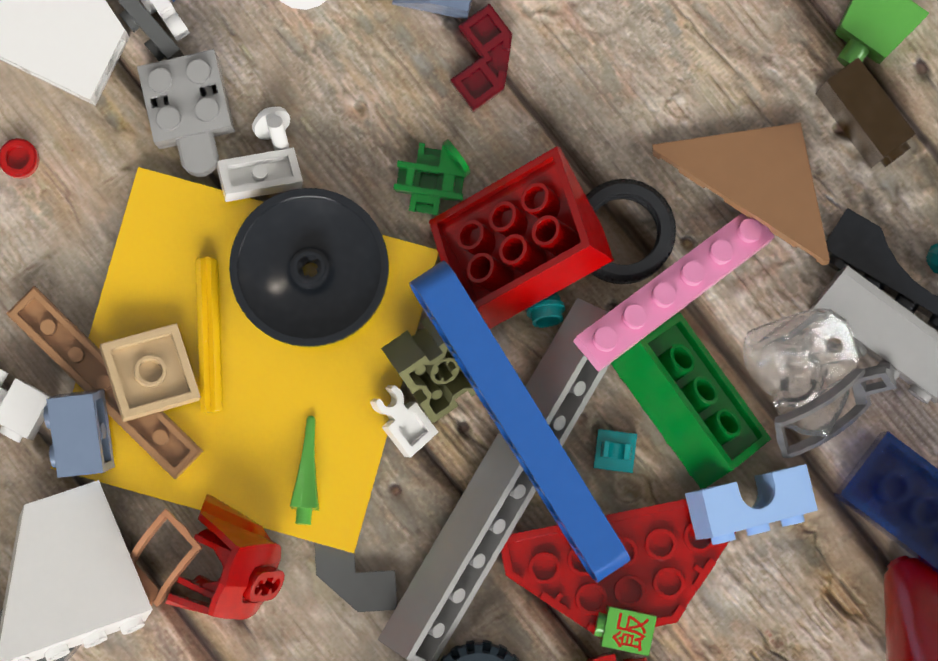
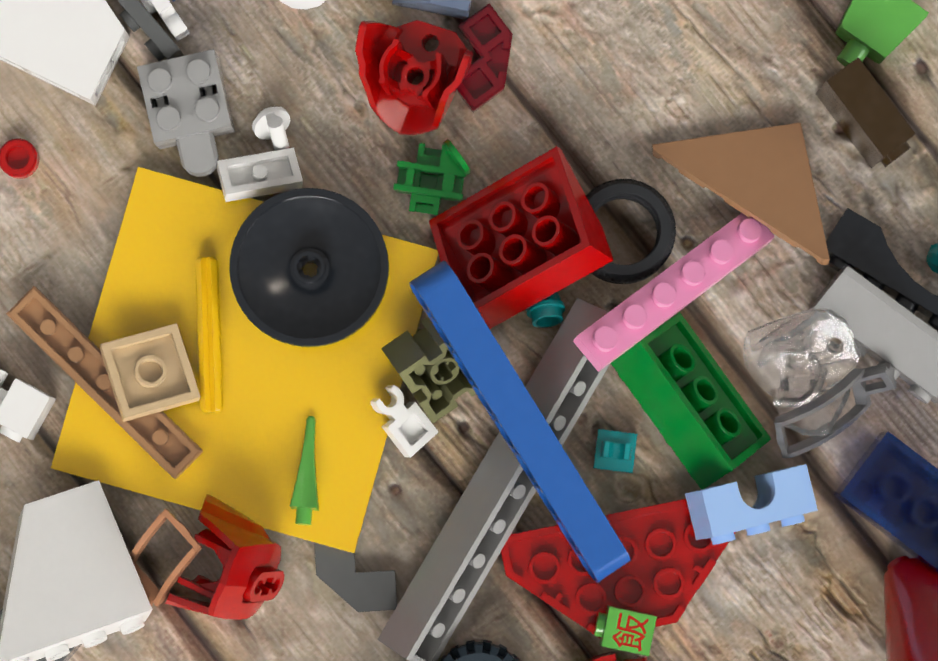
(79, 433): sand blue brick -> none
(394, 57): none -> red piece

